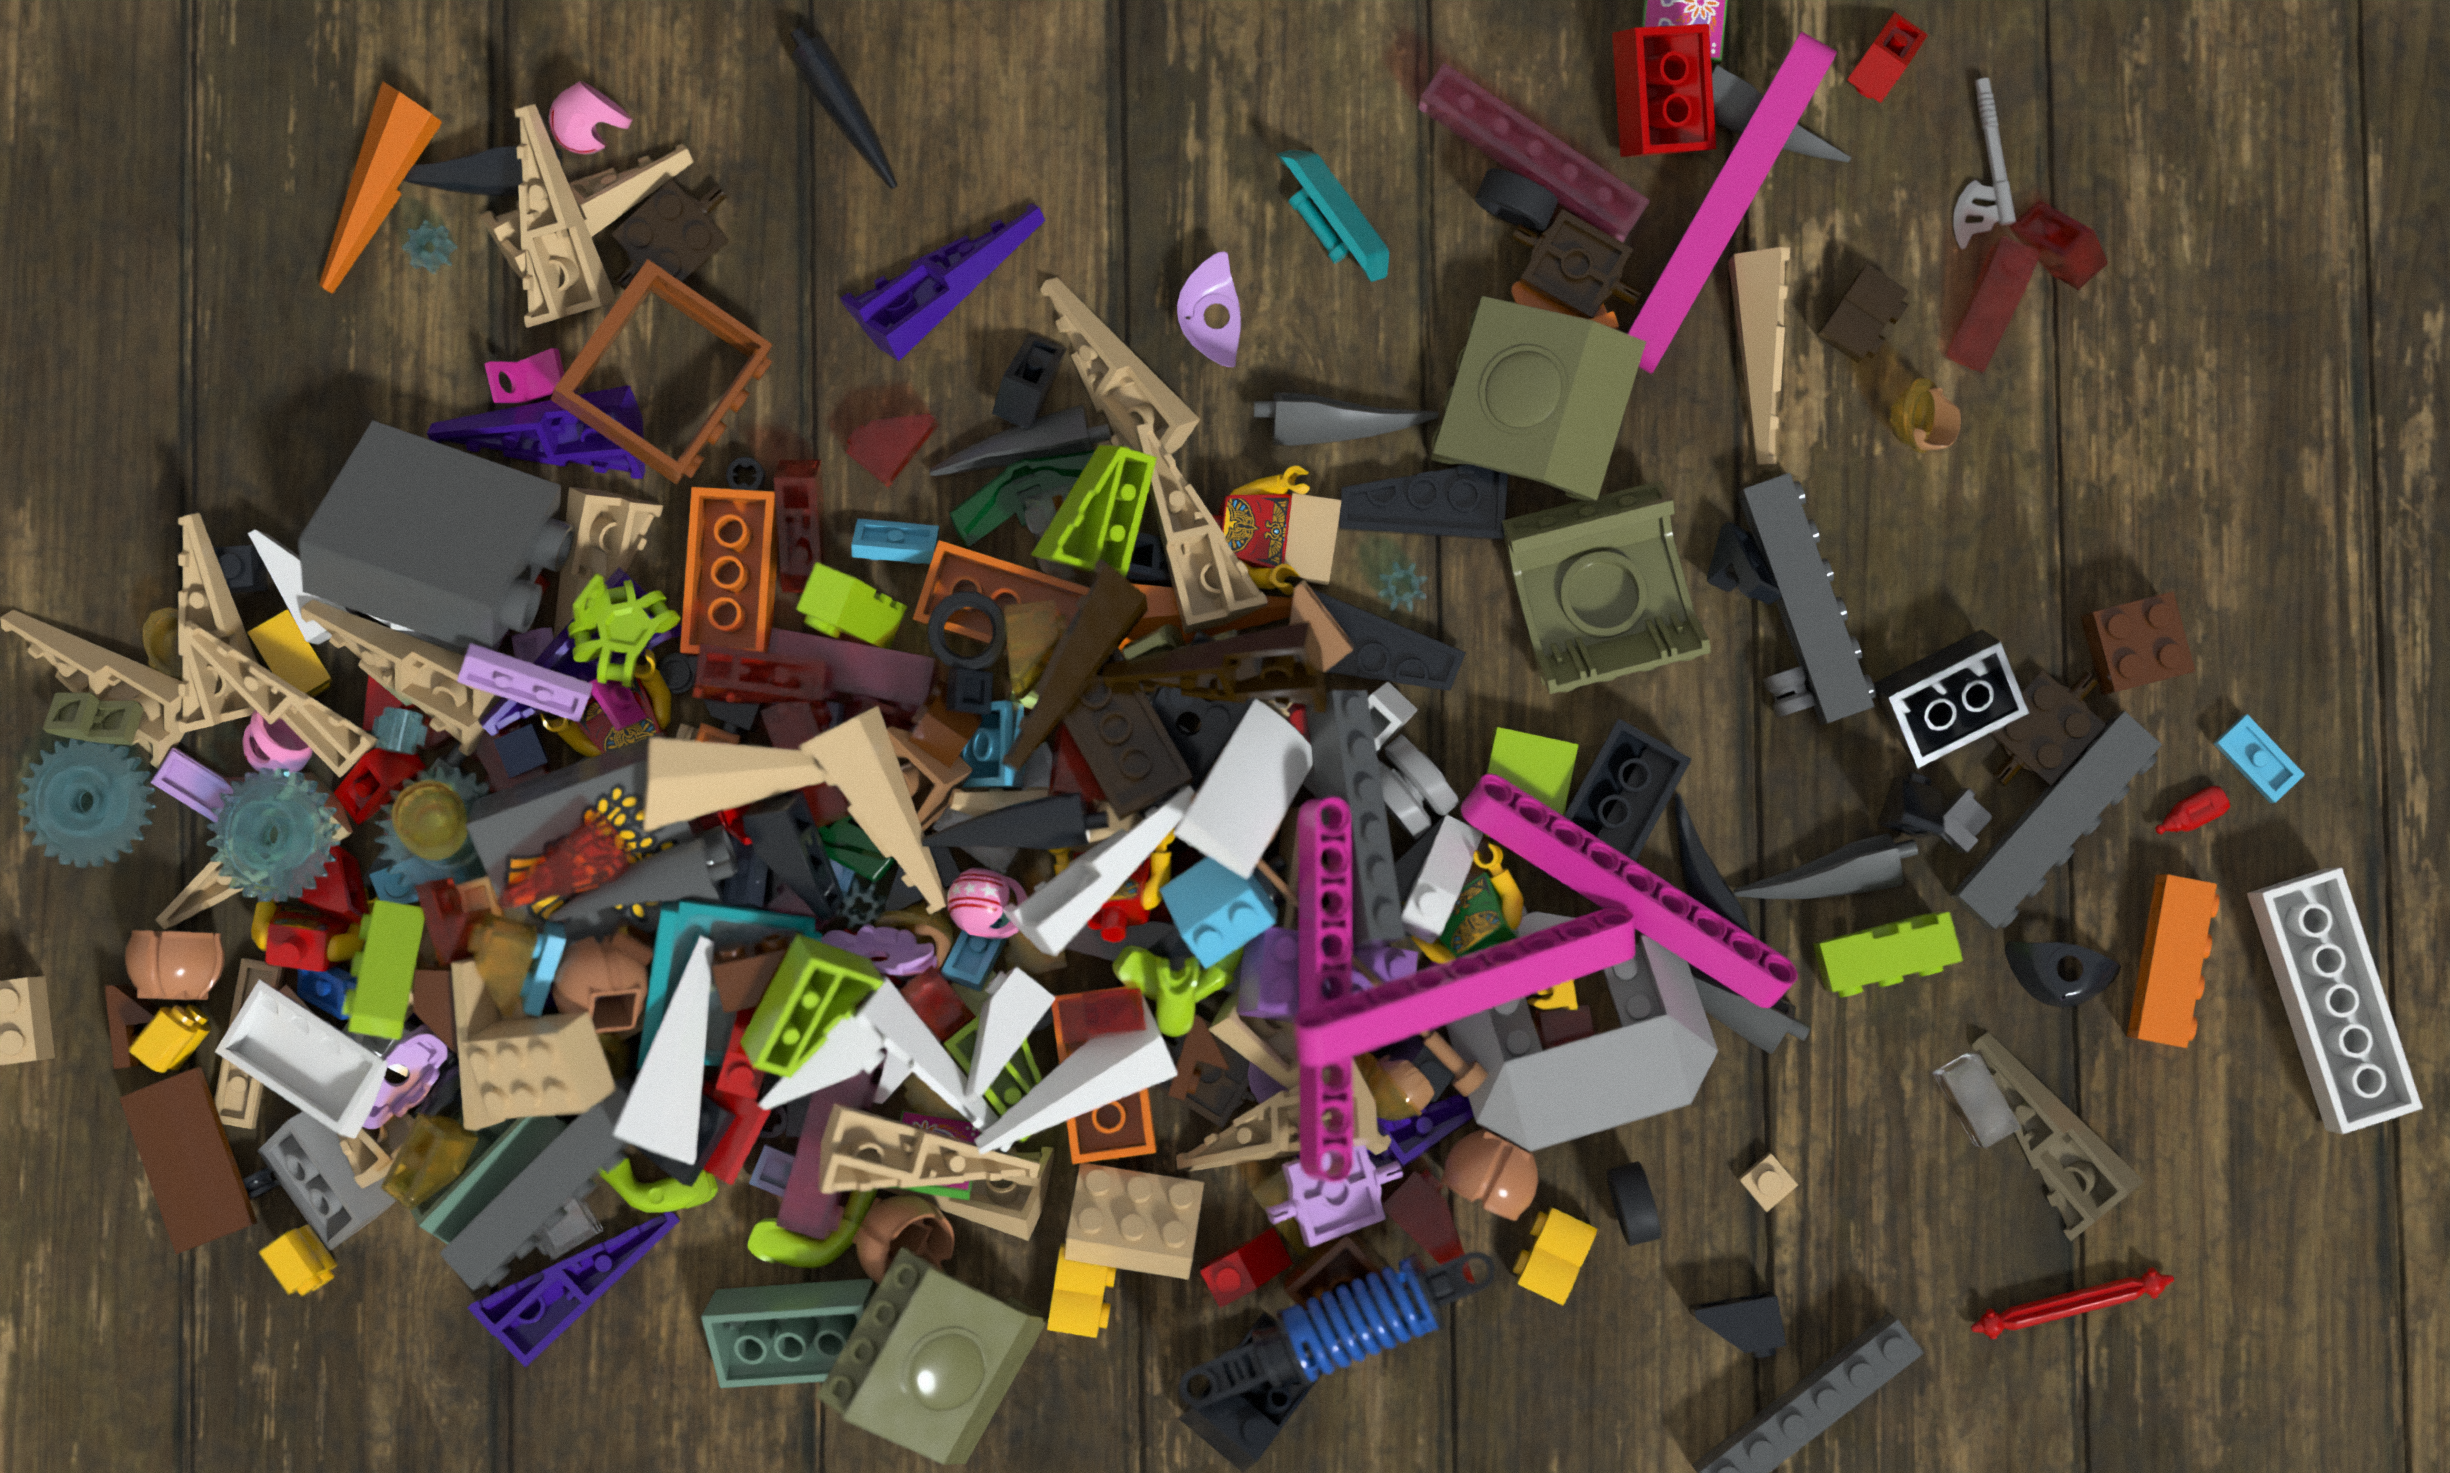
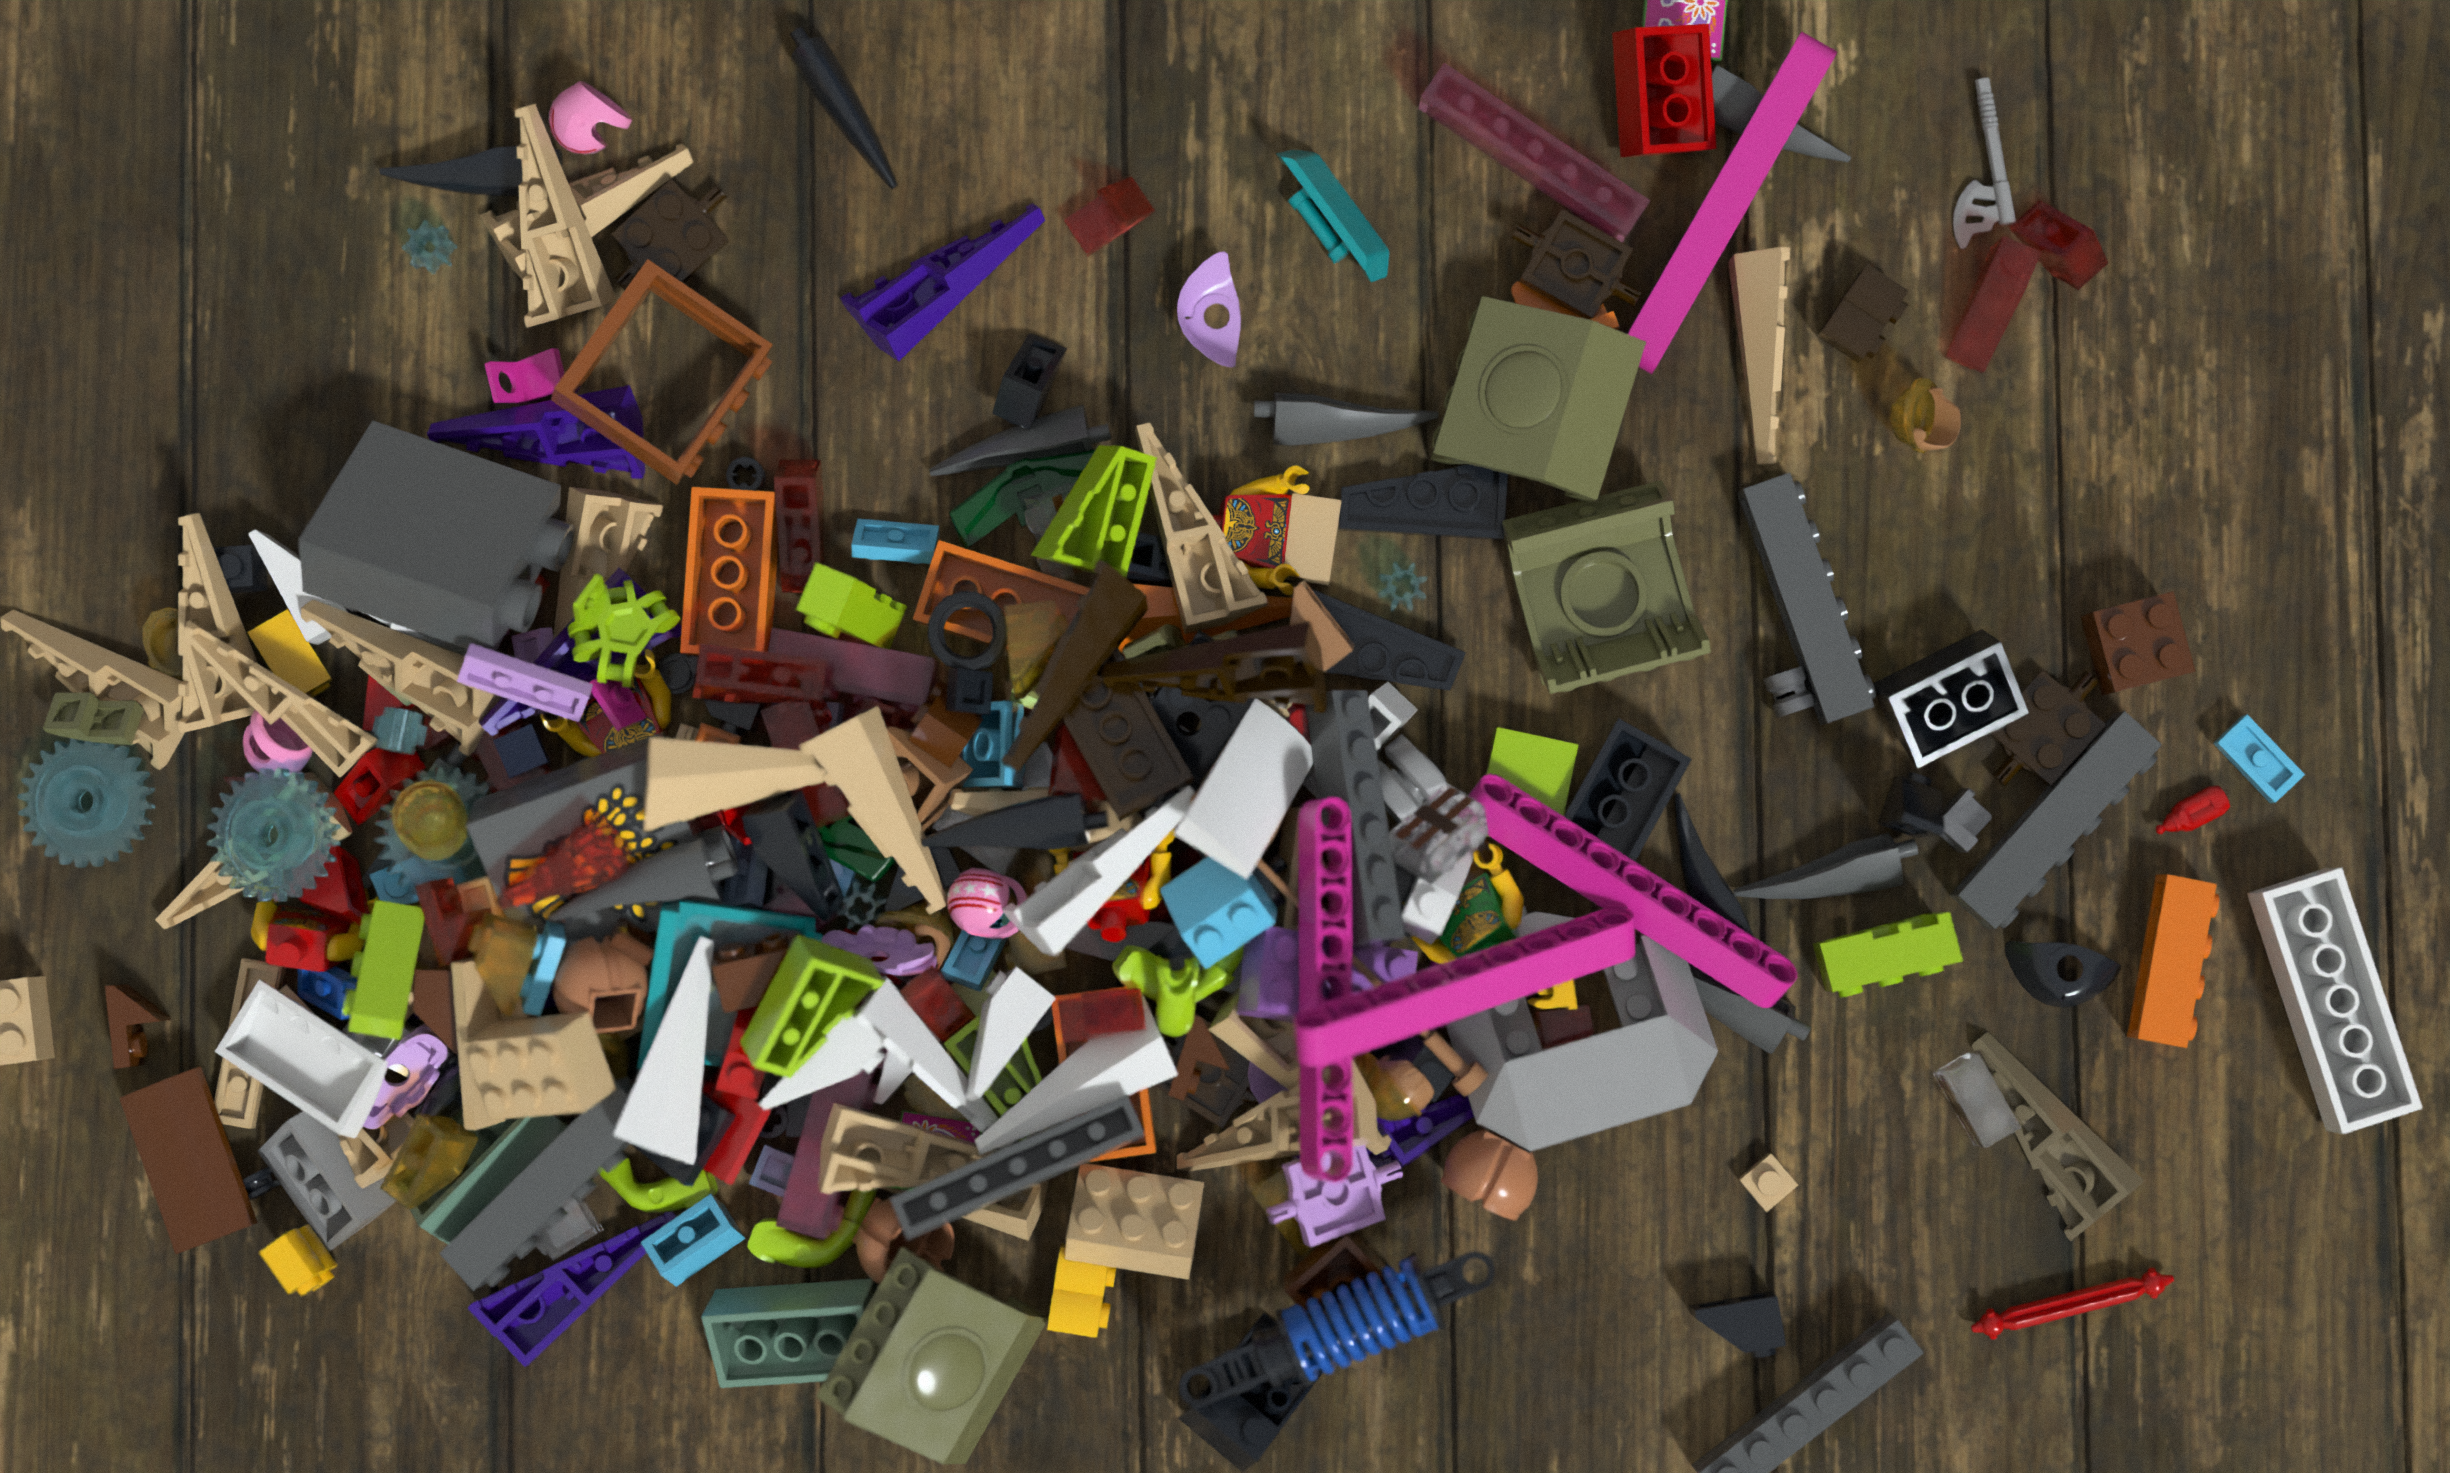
(171, 1037): yellow brick -> none
(174, 963): nougat piece -> none
(191, 783): lavender tile -> none
(391, 146): orange wedge -> none
(693, 1240): none -> medium azure brick
(889, 444): clear red slope -> none
(1017, 1167): none -> dark grey brick
(1109, 215): none -> clear red slope
(1118, 378): tan wedge -> none
(1245, 1267): red slope -> none
(1426, 1216): clear red slope -> none
(1439, 833): none -> clear brick
(1516, 199): black tyre -> none
(1555, 1254): yellow brick -> none
(1634, 1203): black tyre -> none
(1741, 564): black slope -> none
(1887, 58): red slope -> none

